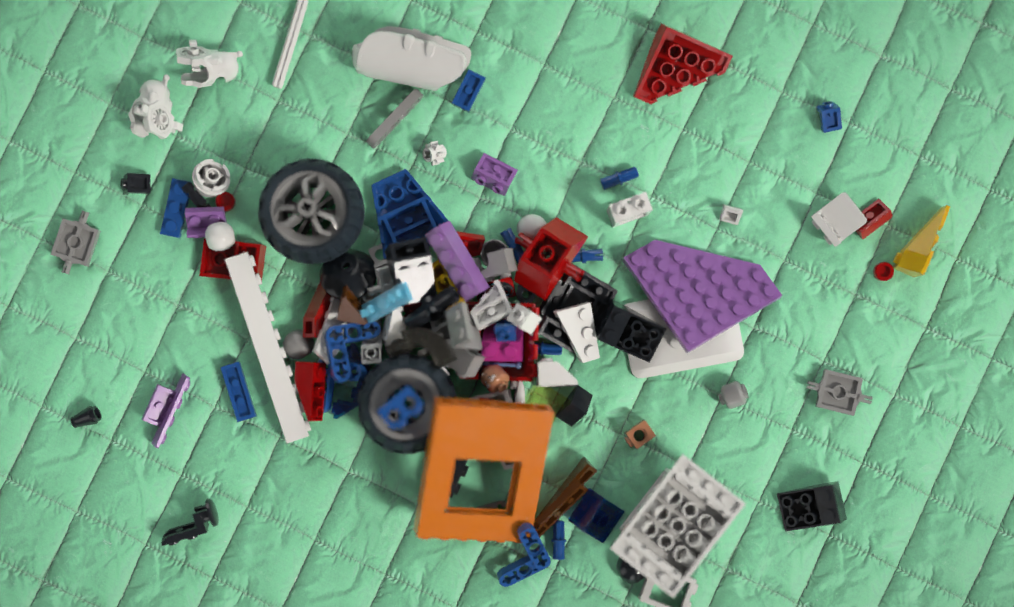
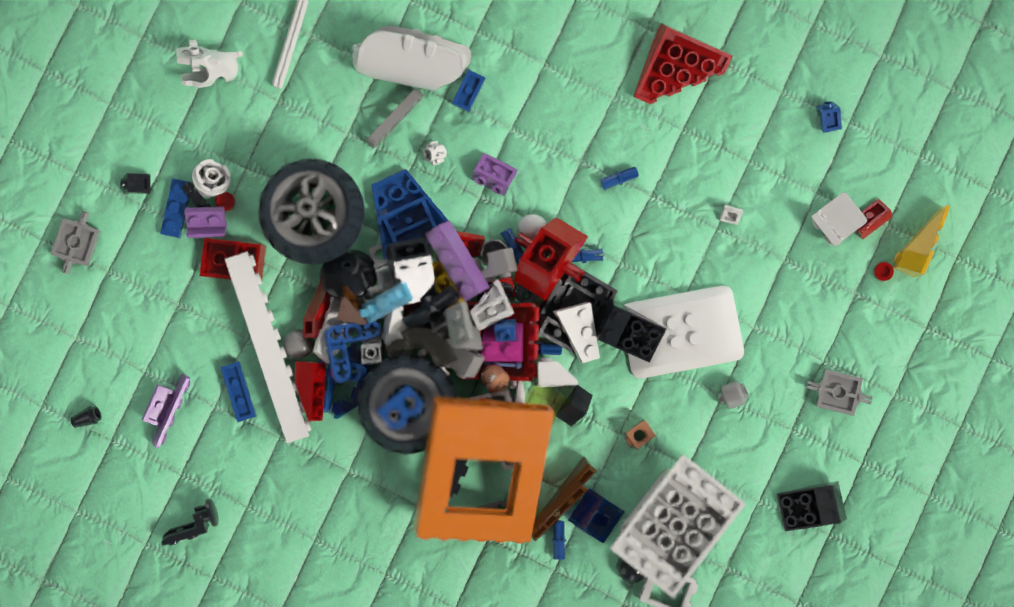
(153, 110): white helmet -> none
(220, 236): white hair -> none
(524, 318): white brick -> none
(531, 560): blue beam -> none
(625, 212): white window -> none
(699, 290): medium lavender plate -> none

